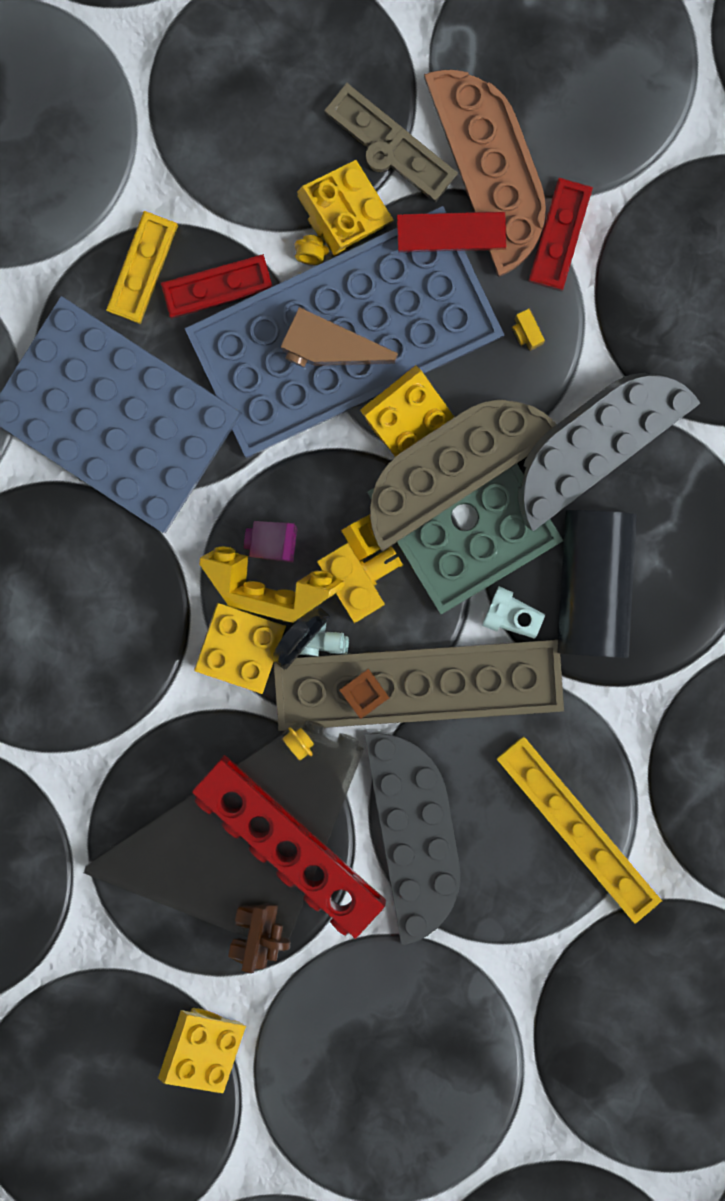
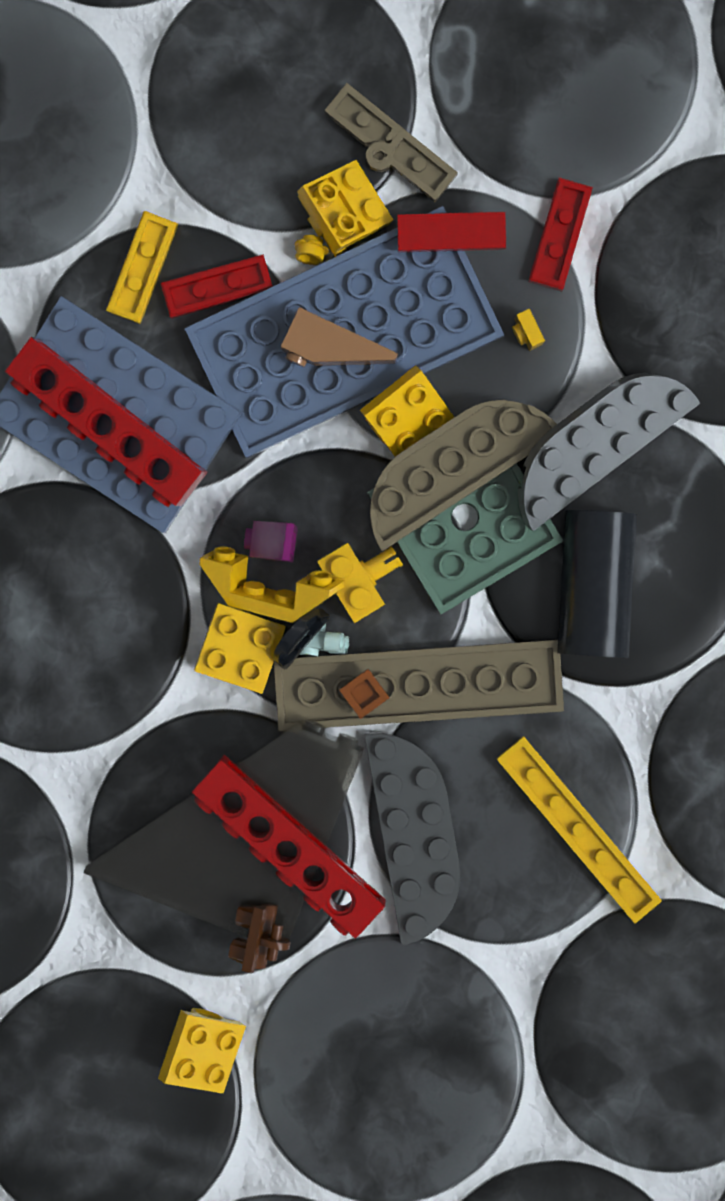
(38, 358): none -> red brick
(298, 743): yellow plate -> none
(361, 538): yellow plate -> none
(491, 159): nougat plate -> none
(505, 611): light aqua plate -> none

